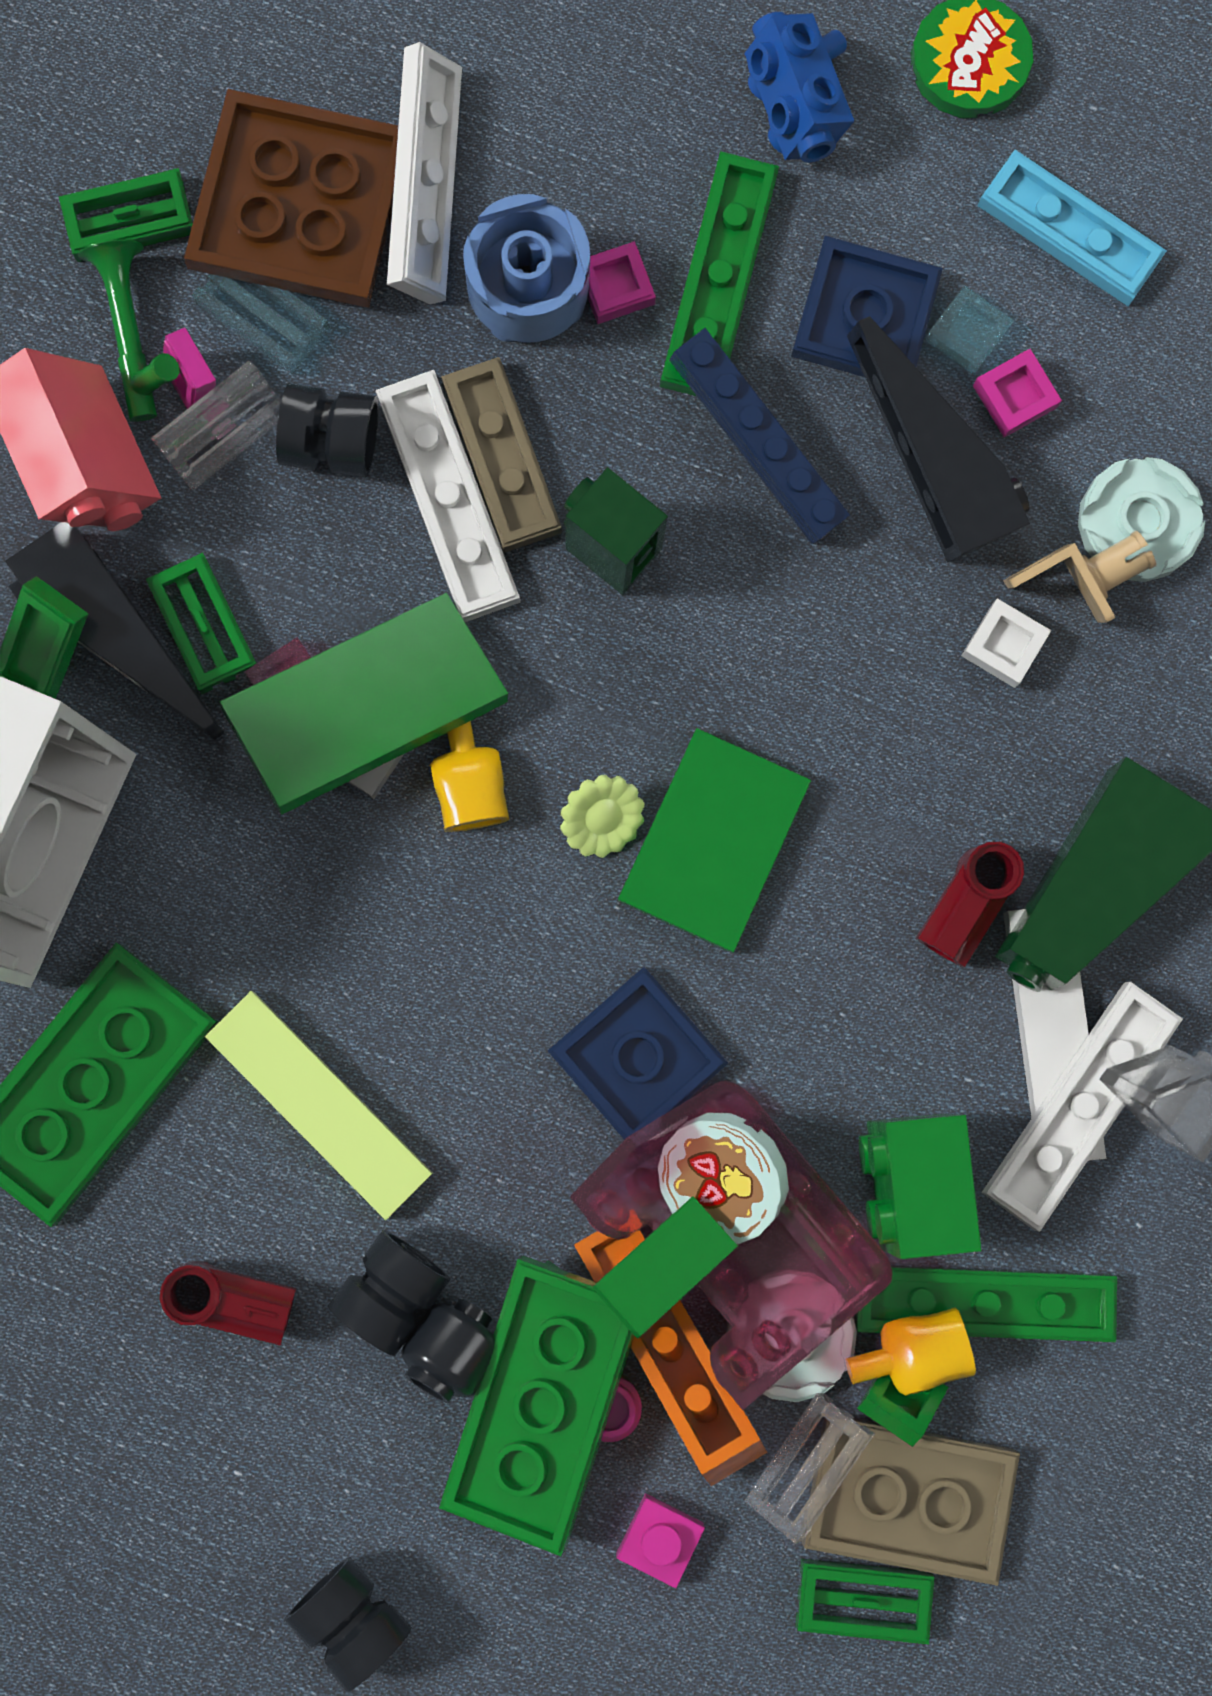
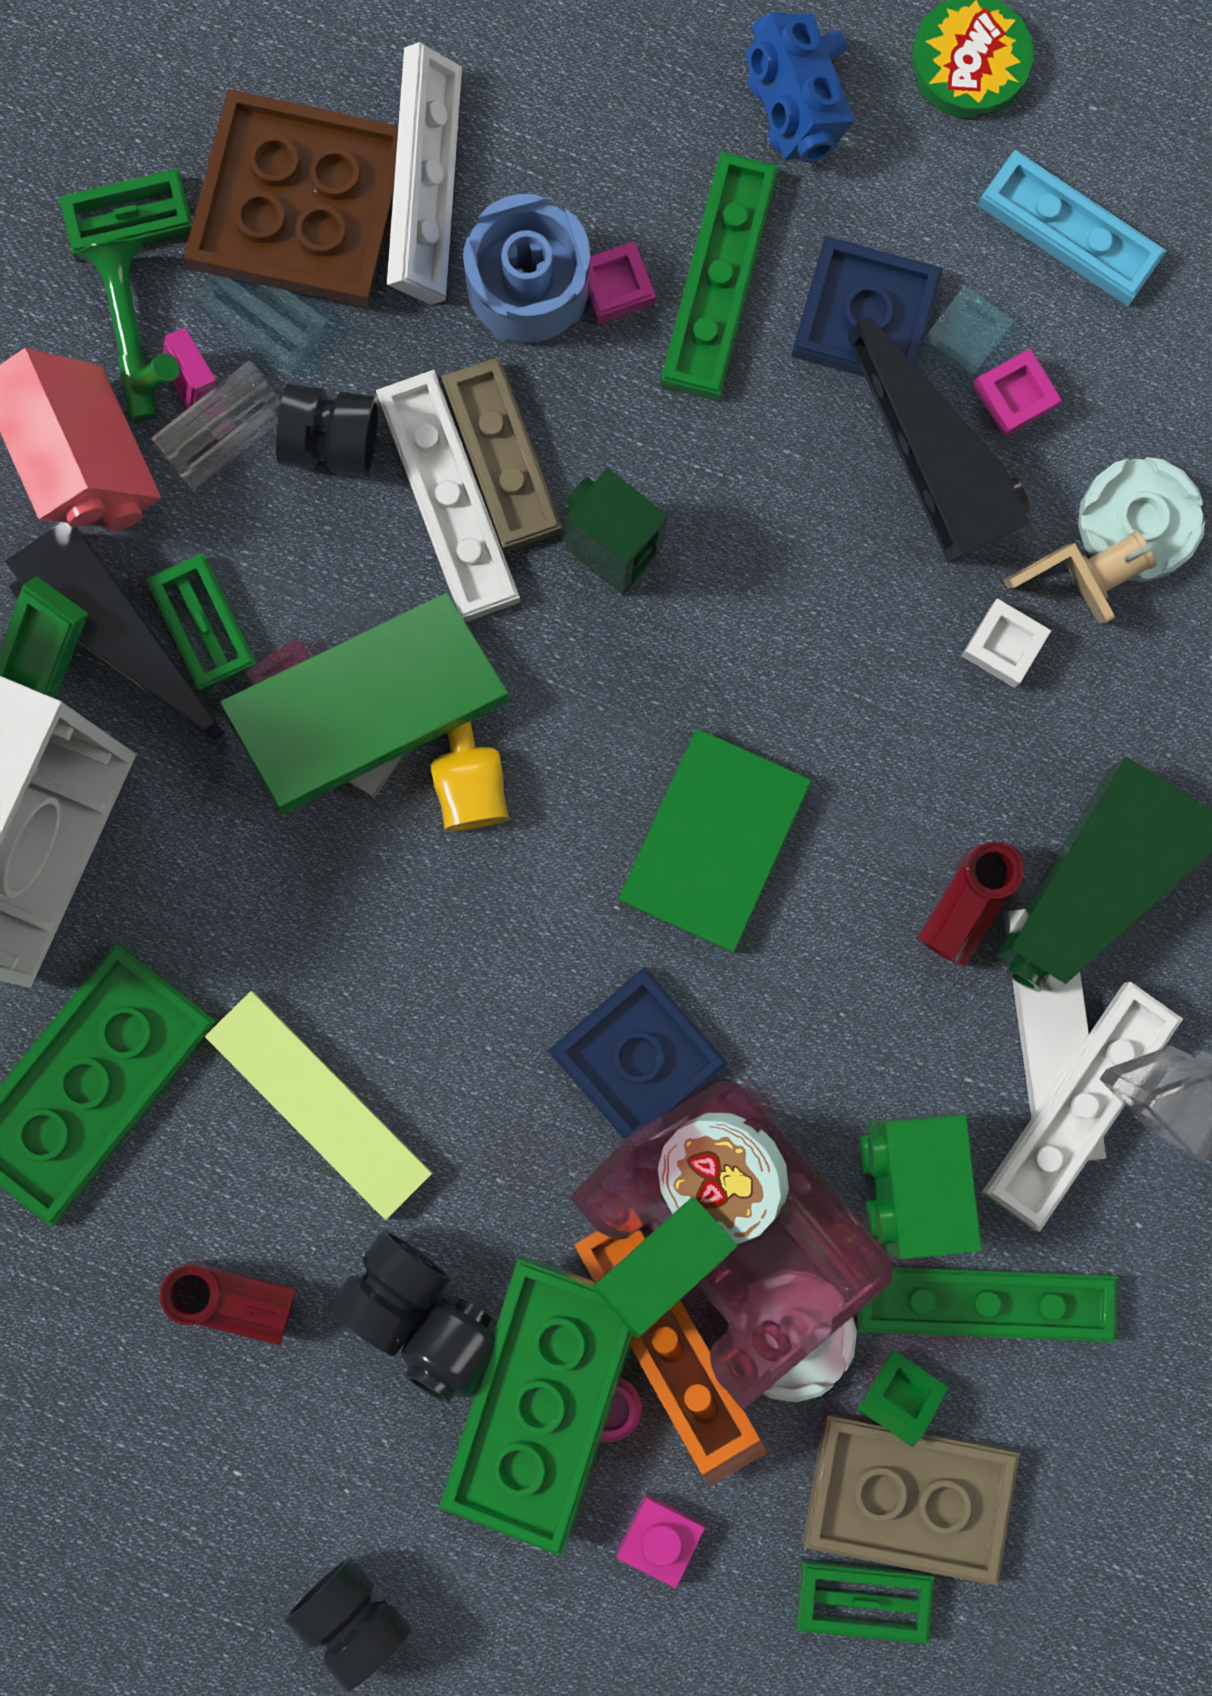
(602, 816): yellowish green piece -> none
(758, 436): dark blue piece -> none
(841, 1423): clear tile -> none
(918, 1353): yellow piece -> none

